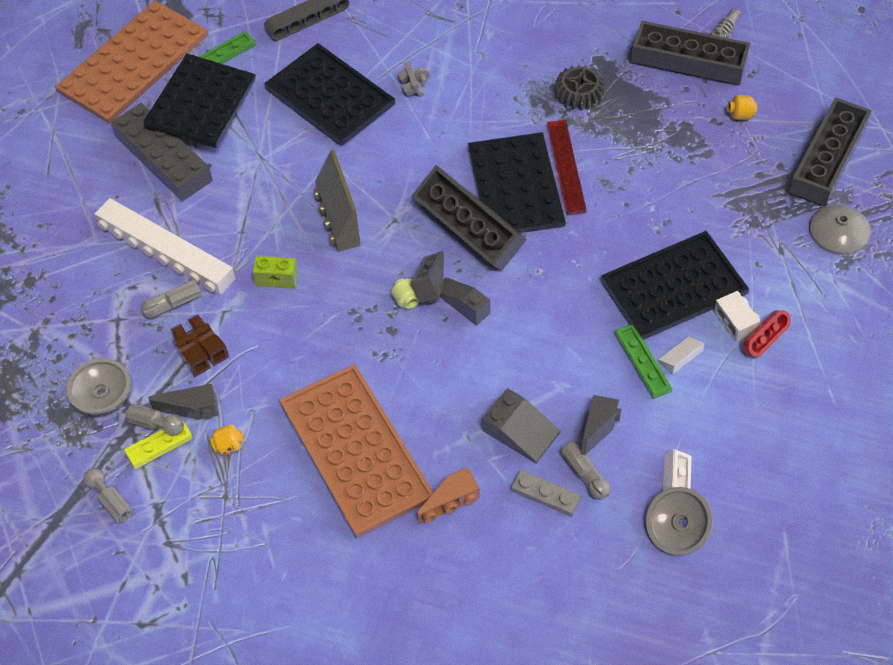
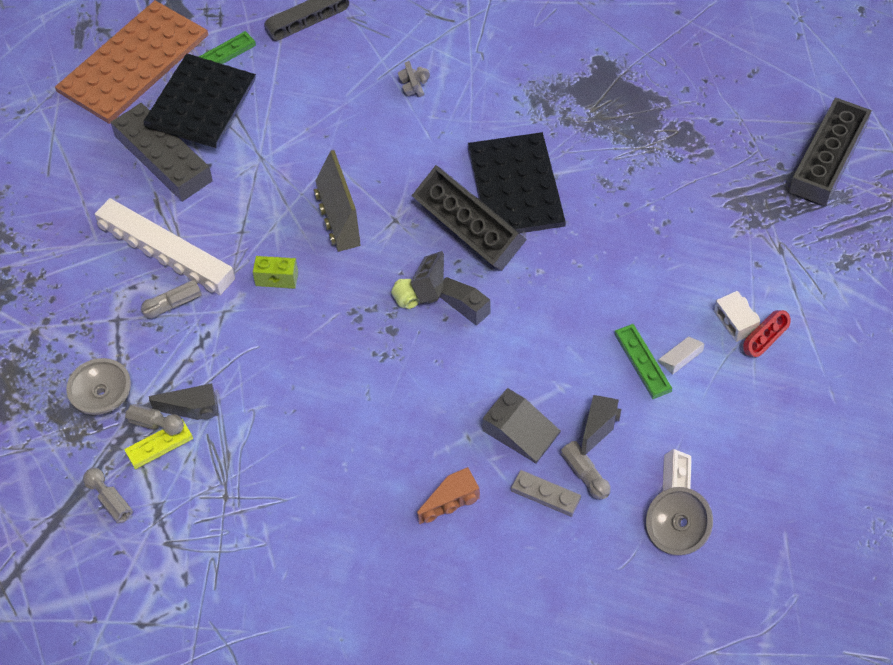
(198, 345): reddish brown hips -> none
(227, 440): yellow head -> none
(330, 93): black plate -> none
(356, 450): nougat plate -> none
(566, 167): clear red tile -> none
(580, 87): dark grey gear -> none
(673, 284): black plate -> none
(690, 52): dark grey brick -> none
(727, 24): light grey hinge -> none
(742, 107): yellow head -> none
(839, 236): light grey dish -> none

